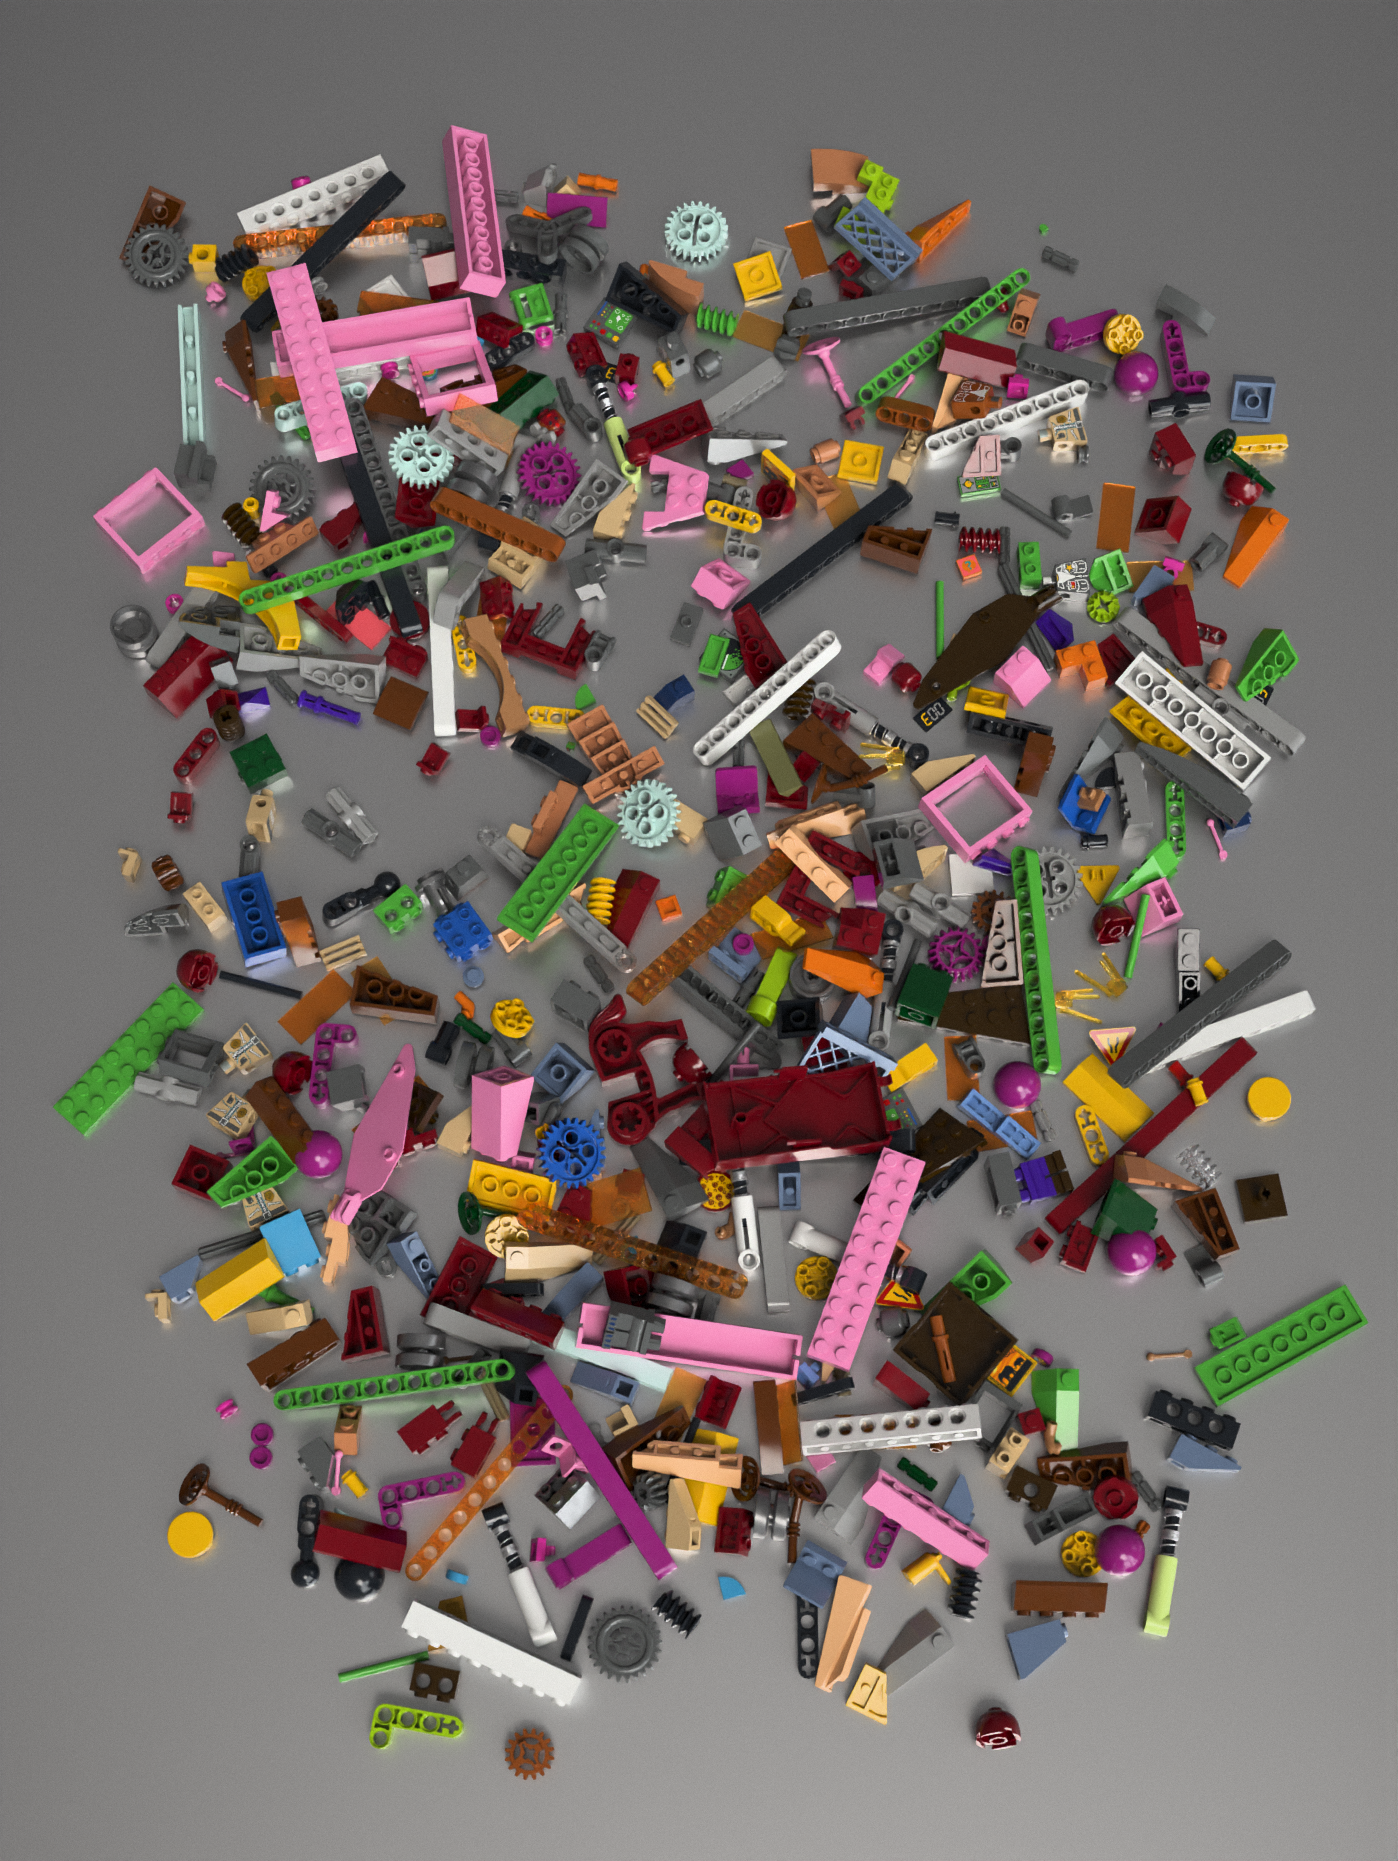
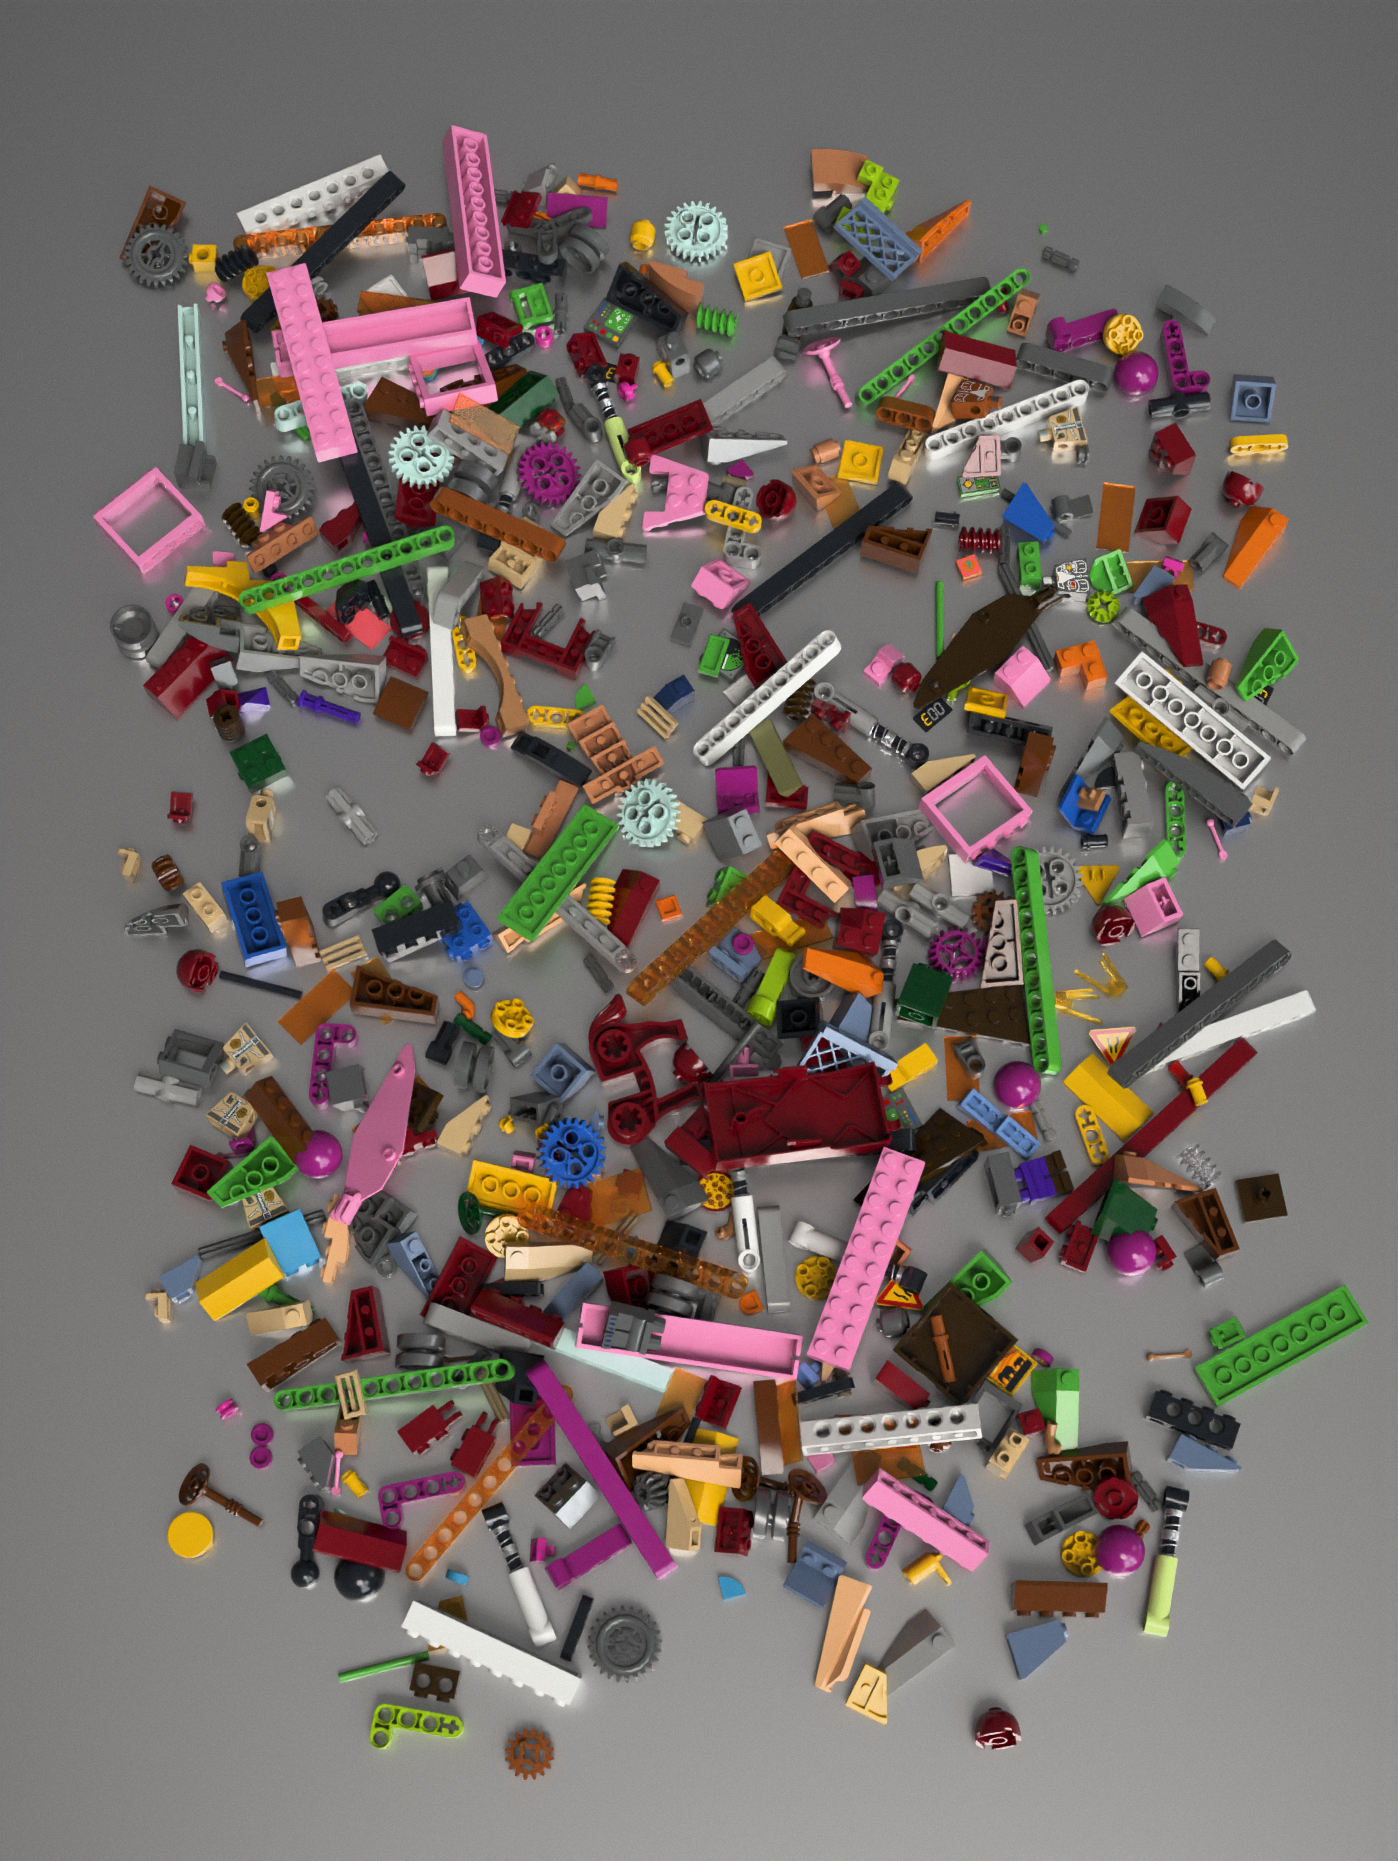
(132, 1053): bright green plate -> none
(195, 766): dark red beam -> none
(291, 1071): dark red cylinder -> none
(300, 181): dark pink tile -> none
(341, 840): dark grey piece -> none
(355, 1413): none -> tan tile
(390, 370): dark pink bush -> none
(417, 931): none -> black wedge
(499, 1111): bright pink slope -> none
(521, 209): none -> dark red plate
(566, 1454): bright pink bracket -> none
(575, 1004): dark grey brick -> none
(605, 1383): sand blue slope -> none
(642, 235): none -> yellow head
(677, 1613): black piece -> none
(750, 1303): none -> orange tile
(762, 332): clear orange piece -> none
(775, 469): tile -> none
(789, 1186): sand blue slope -> none
(804, 1633): black beam -> none
(805, 766): dark red bracket -> none
(823, 785): reddish brown dish -> none
(852, 415): dark red tile -> none
(895, 756): clear yellow plant -> none
(897, 1461): none -> clear orange piece
(904, 974): dark grey bar -> none
(964, 1593): black piece -> none
(1017, 387): dark pink tile -> none
(1029, 516): none -> blue slope
(1043, 1489): dark brown brick -> none
(1056, 629): dark purple slope -> none
(1115, 658): dark red wing -> none
(1136, 935): bright green bar -> none
(1226, 451): dark green dish -> none
(1263, 800): none -> tan panel
(1268, 1098): yellow tile -> none

